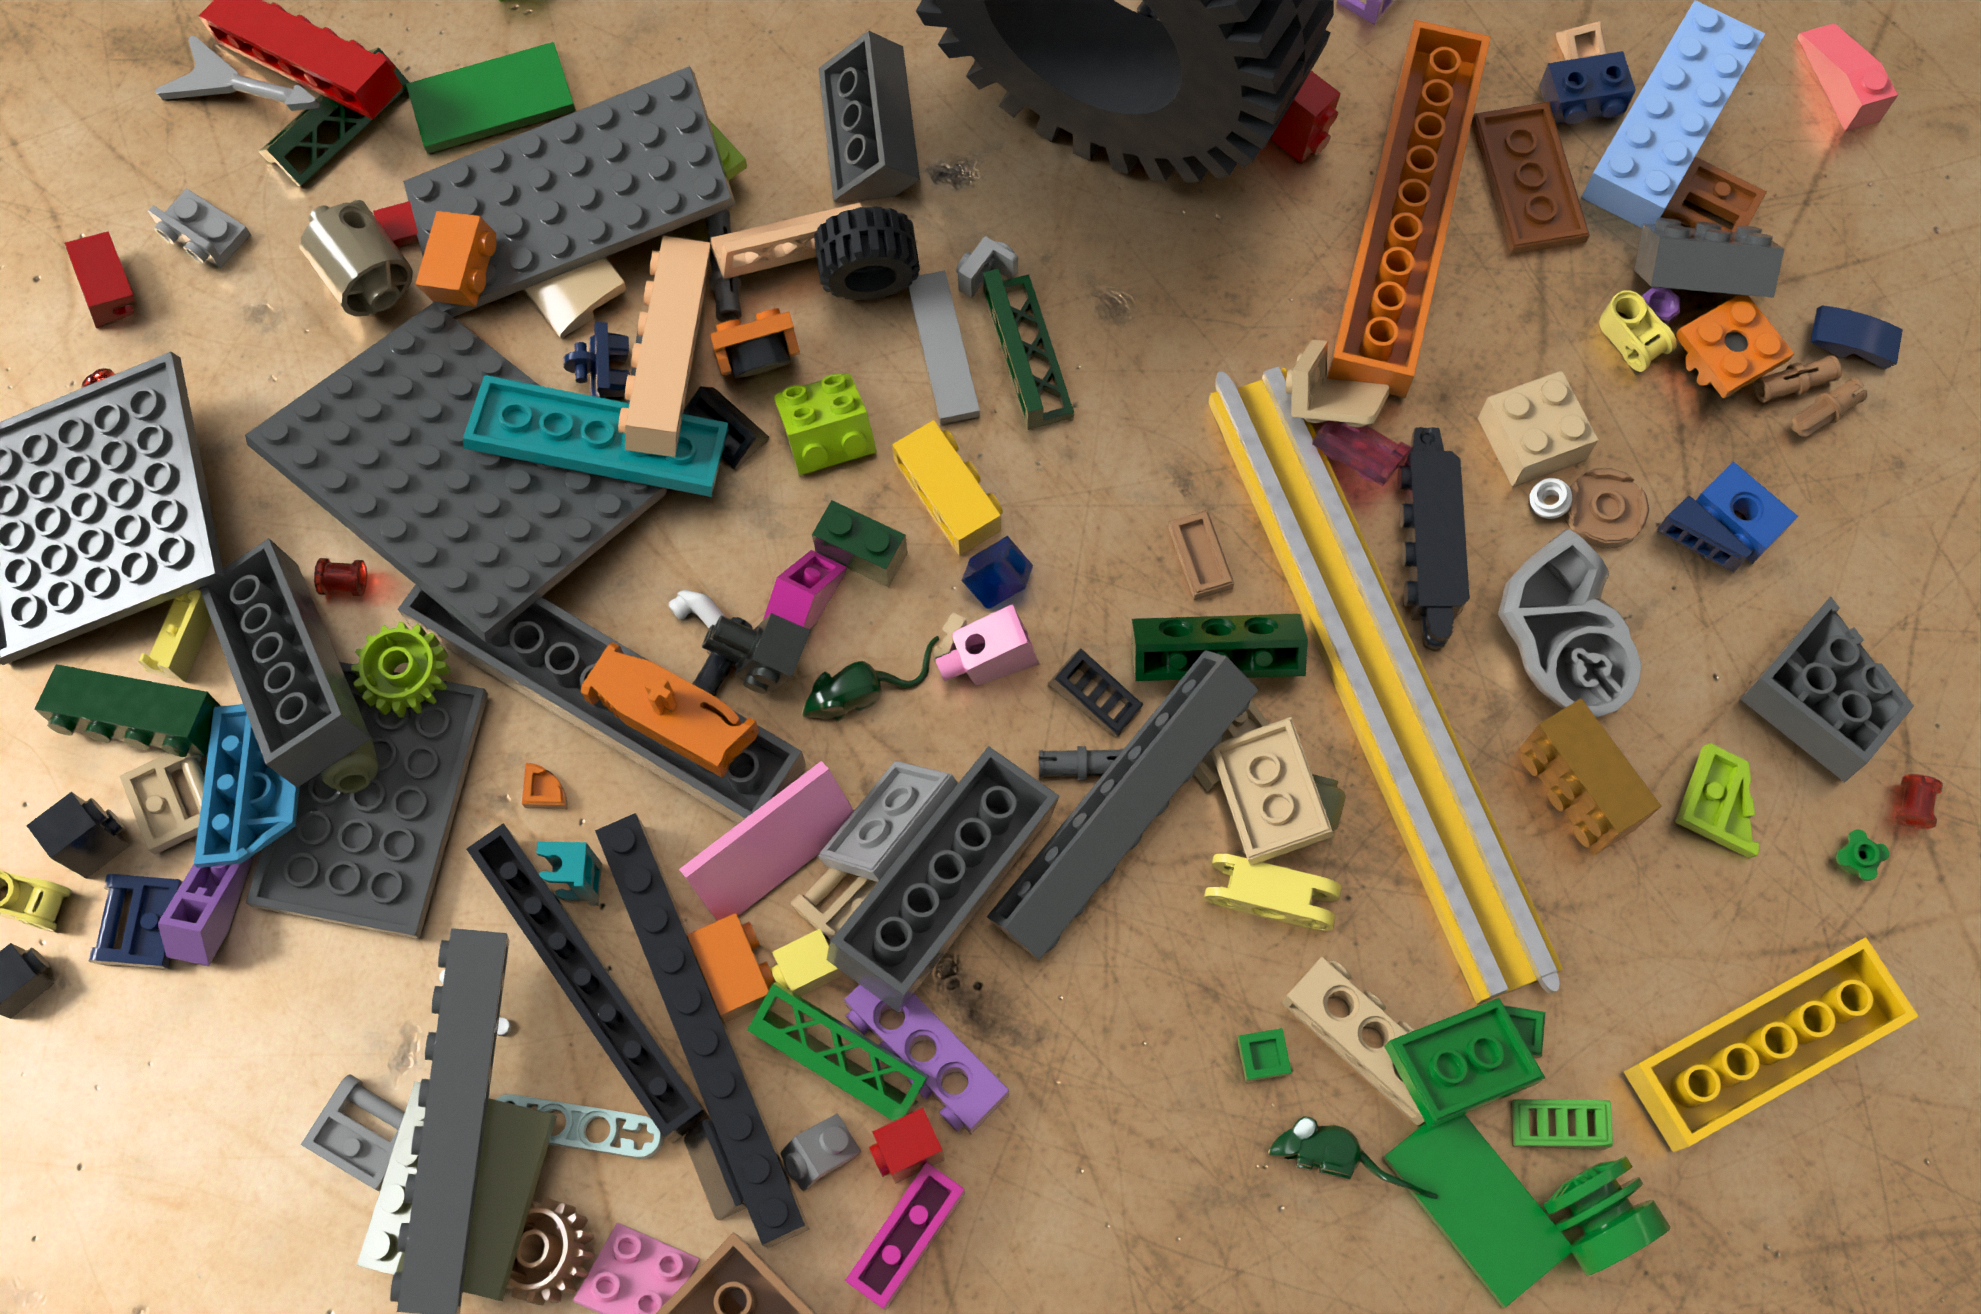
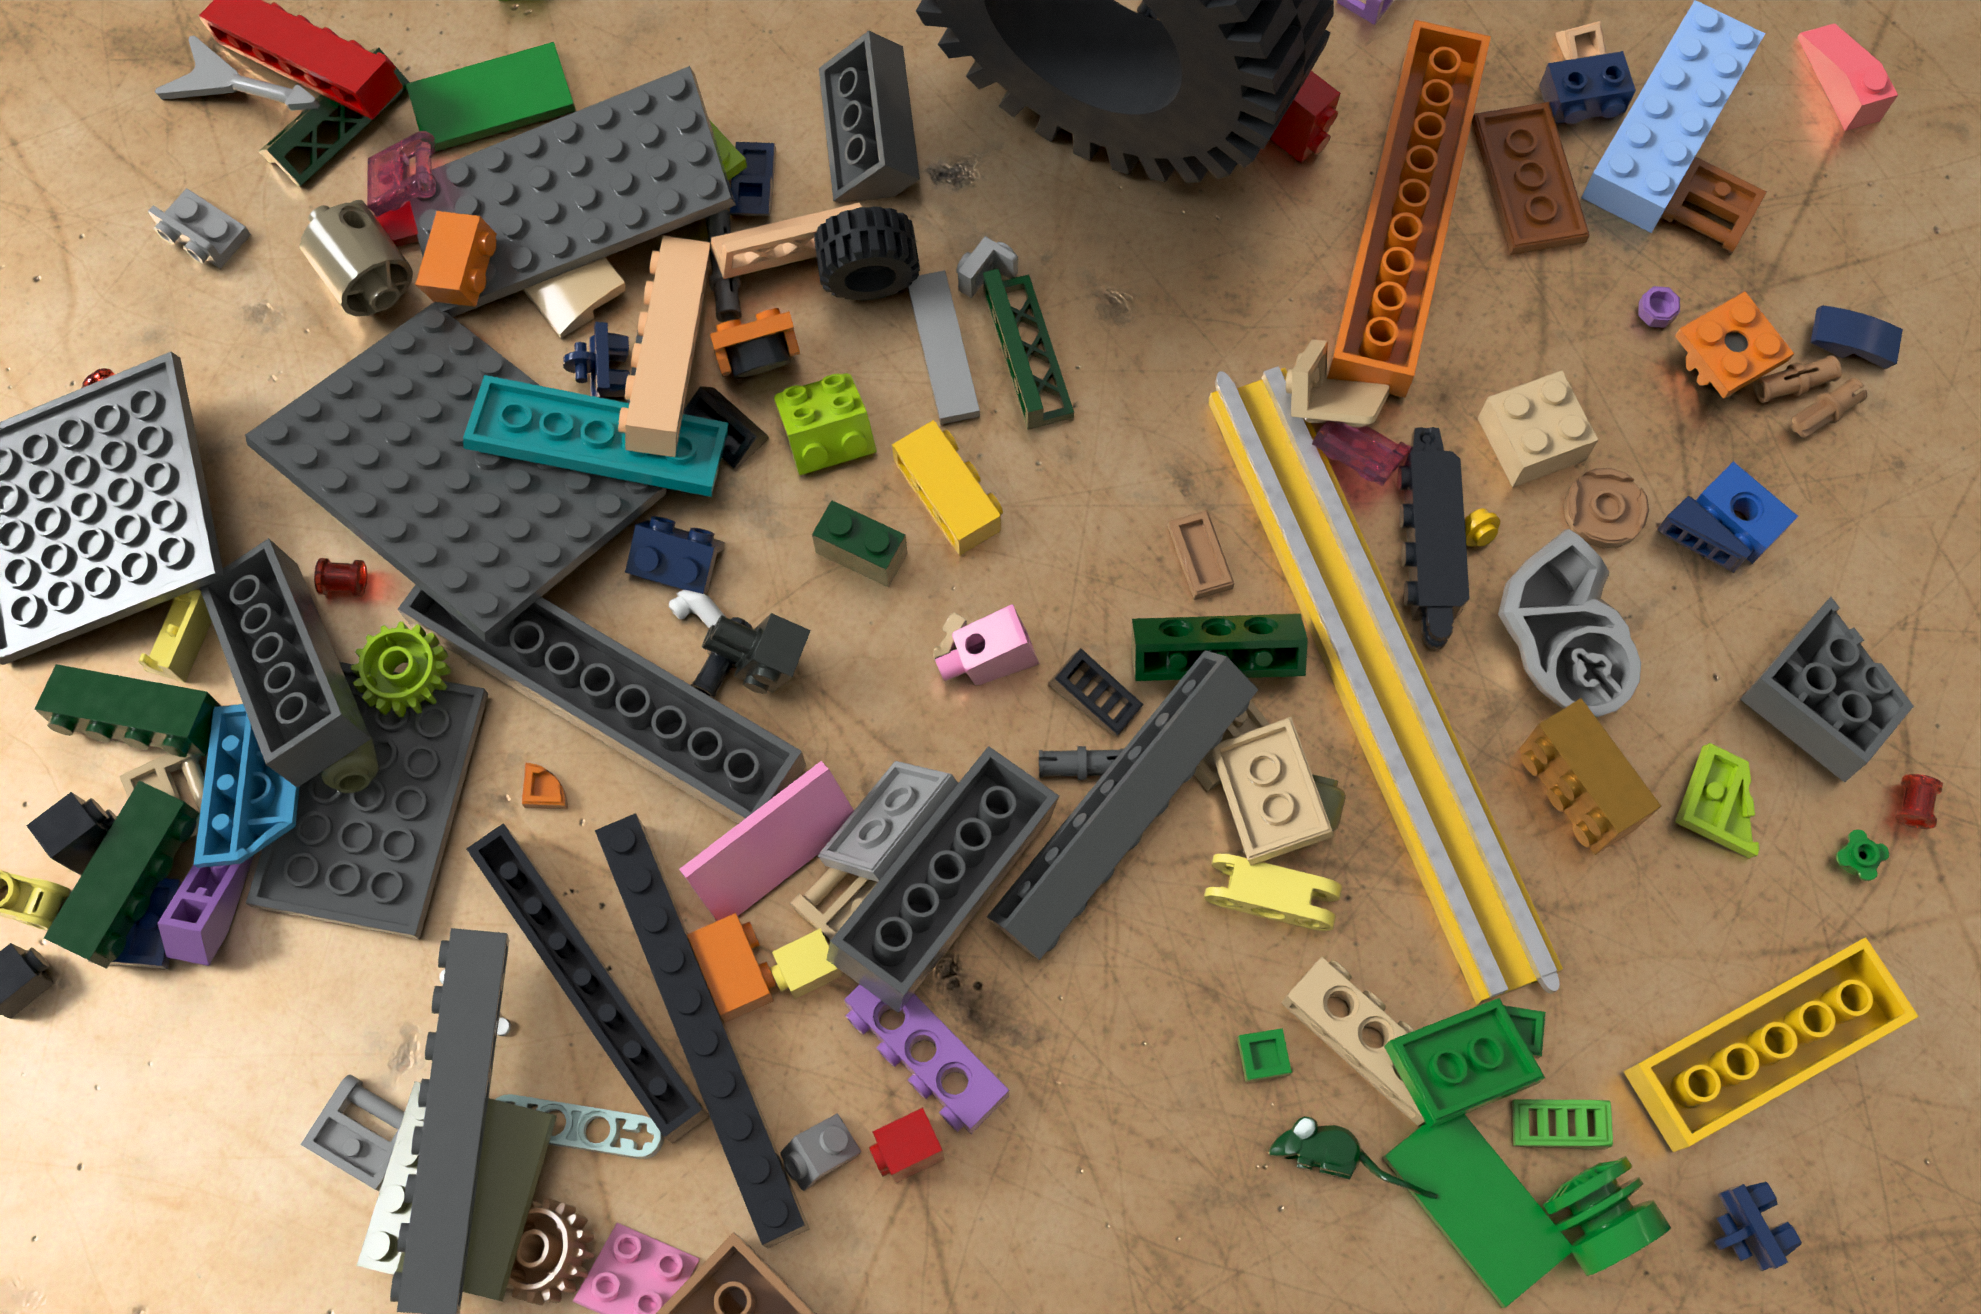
(101, 278): red hinge -> none
(123, 875): none -> dark green brick
(389, 173): none -> clear pink plate
(574, 865): teal hinge -> none
(669, 709): orange piece -> none
(673, 554): none -> dark blue bracket
(714, 1170): slope -> none
(754, 185): none -> dark blue slope
(805, 589): dark pink slope -> none
(832, 1062): green fence -> none
(855, 688): dark green animal -> none
(905, 1236): dark pink brick -> none
(997, 572): clear blue panel -> none
(1481, 527): none -> yellow plate
(1548, 487): white plate -> none
(1638, 332): light yellow piece -> none
(1709, 258): dark grey brick -> none
(1747, 1229): none -> dark blue hips

